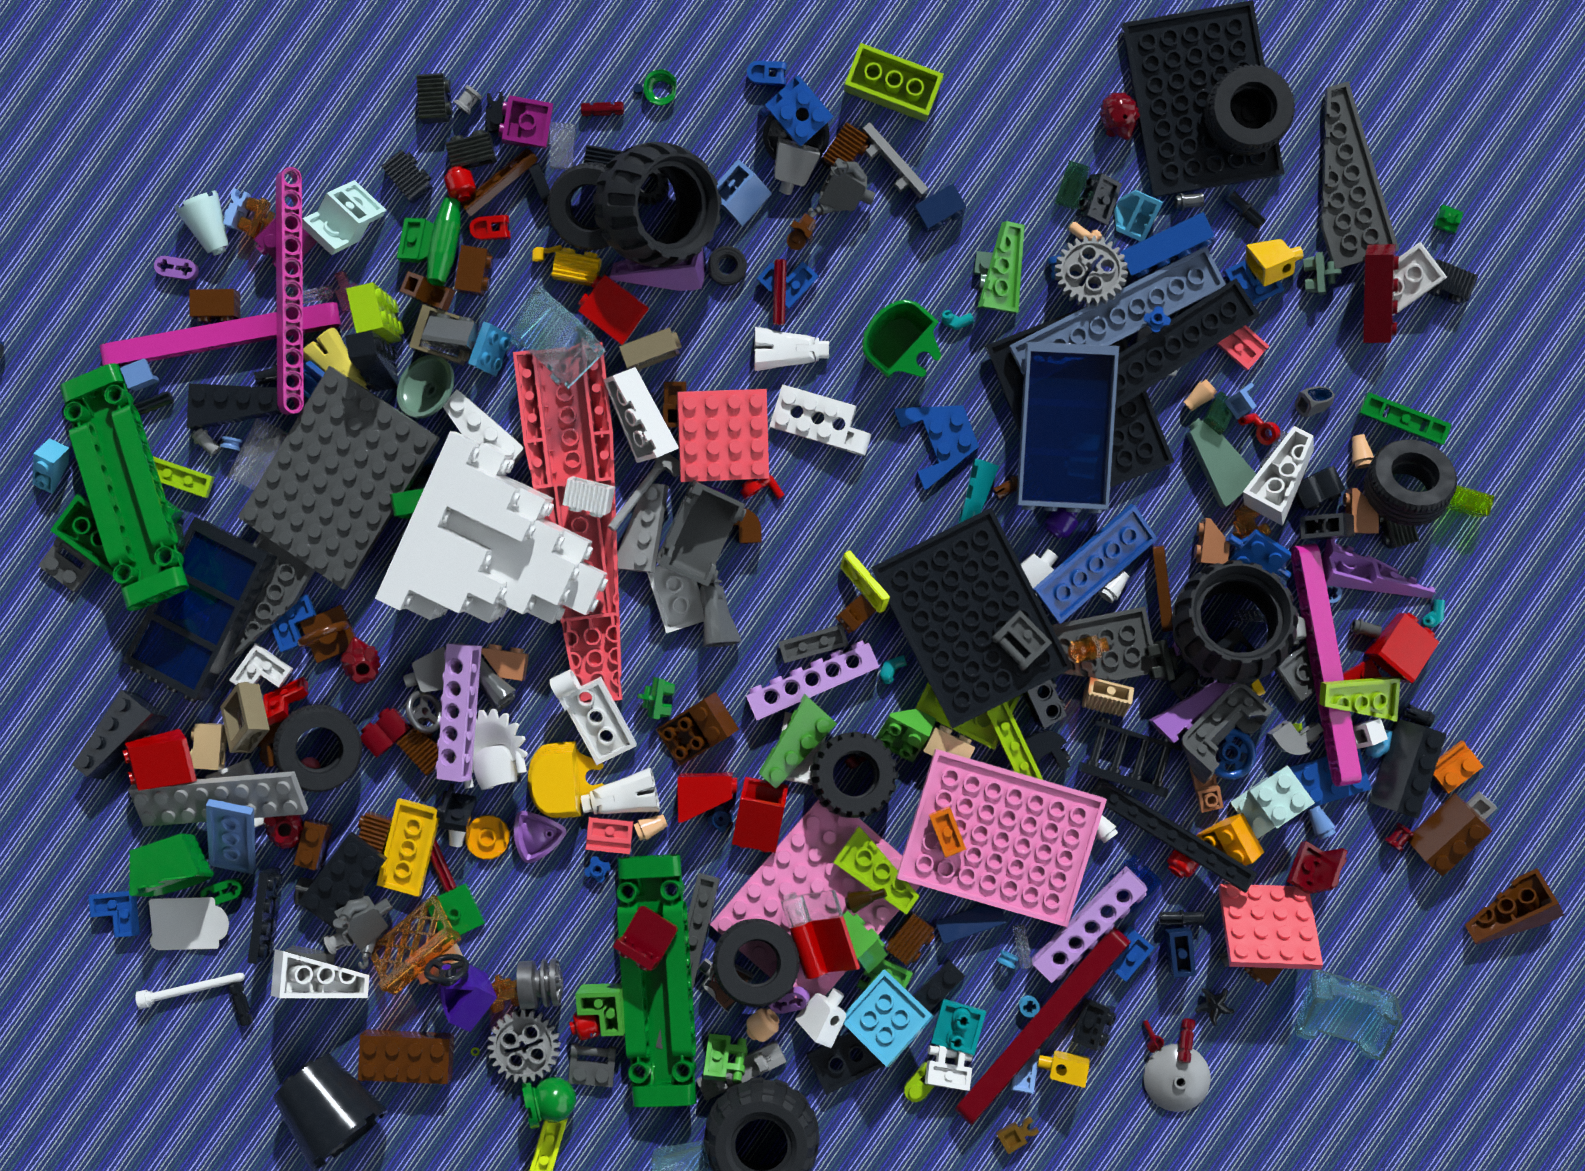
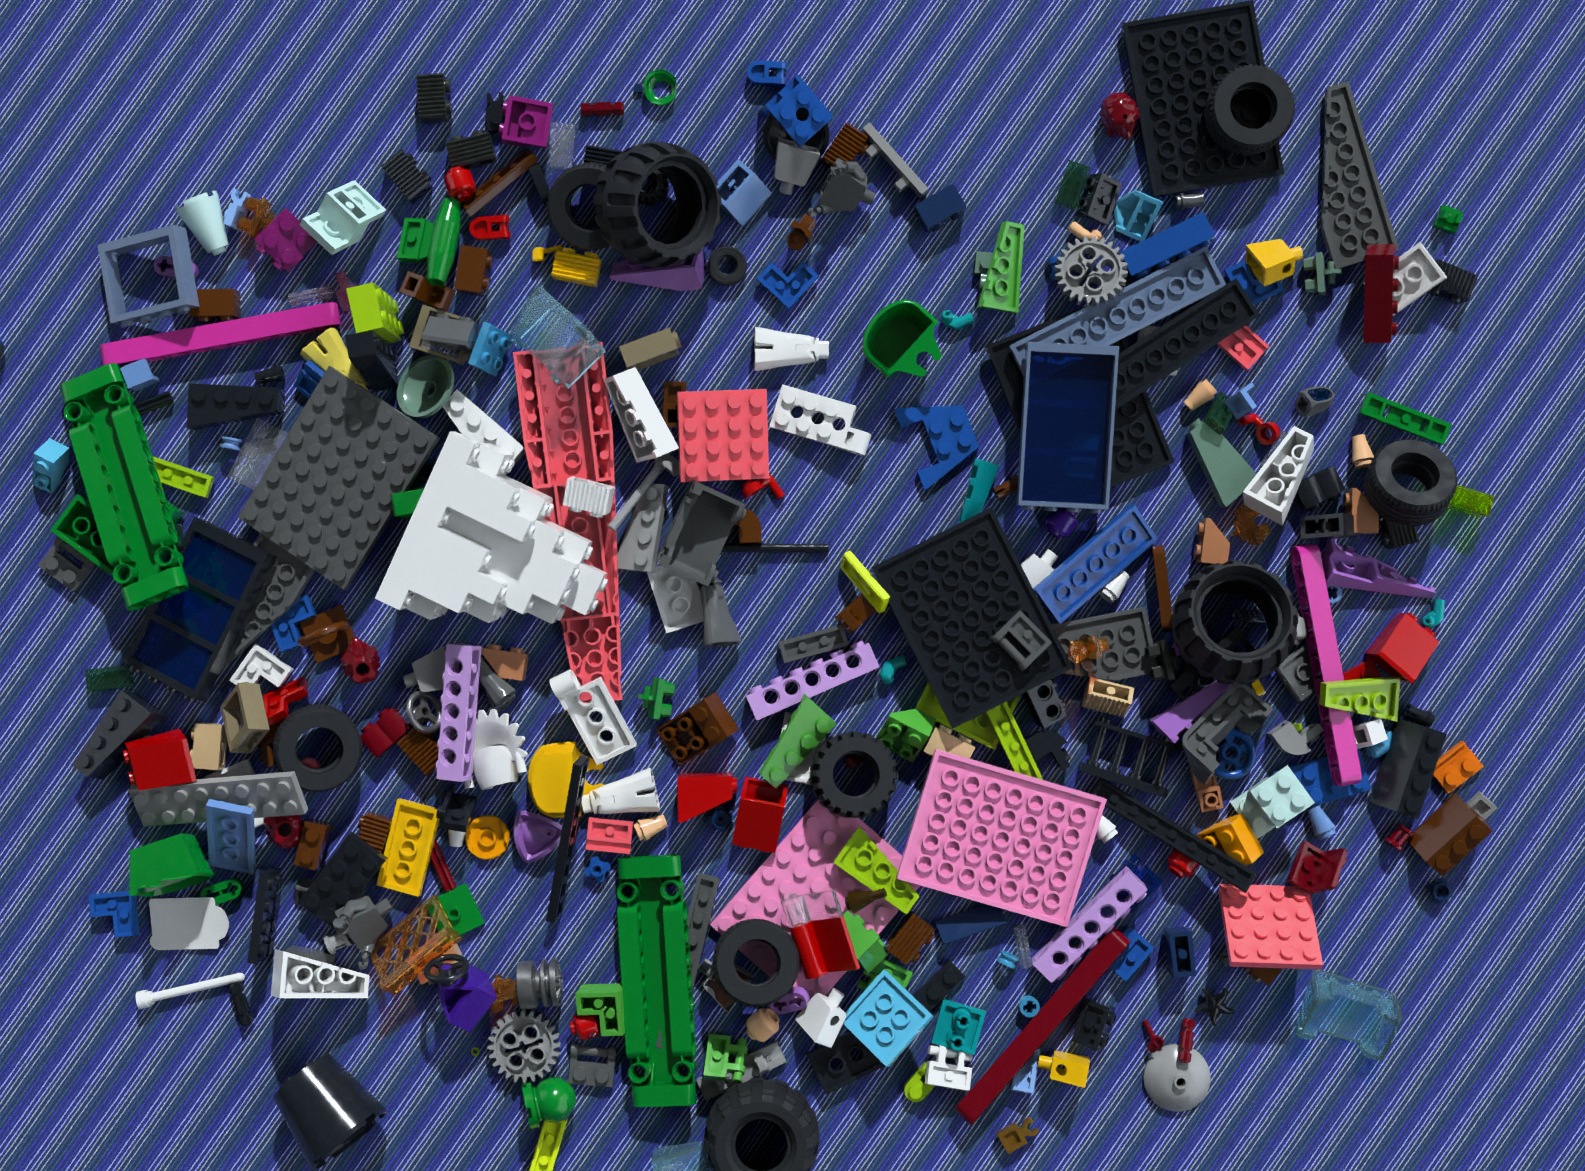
(109, 678): none -> clear green plate
(183, 271): none -> sand blue window
(206, 442): light grey pin -> none
(294, 281): dark pink beam -> none
(406, 1056): reddish brown brick -> none
(468, 99): light grey bush -> none
(567, 838): none -> black tile
(612, 308): red slope -> none
(646, 939): dark red bracket -> none
(776, 548): none -> black bar
(779, 292): dark red axle -> none
(893, 82): lime brick -> none
(947, 831): orange plate -> none
(1157, 325): blue plate -> none
(1181, 918): black axle -> none
(1246, 210): black axle -> none
(1262, 551): blue plate -> none
(1365, 628): dark grey pin -> none
(1445, 893): none -> dark blue plate
(1521, 907): reddish brown wedge -> none

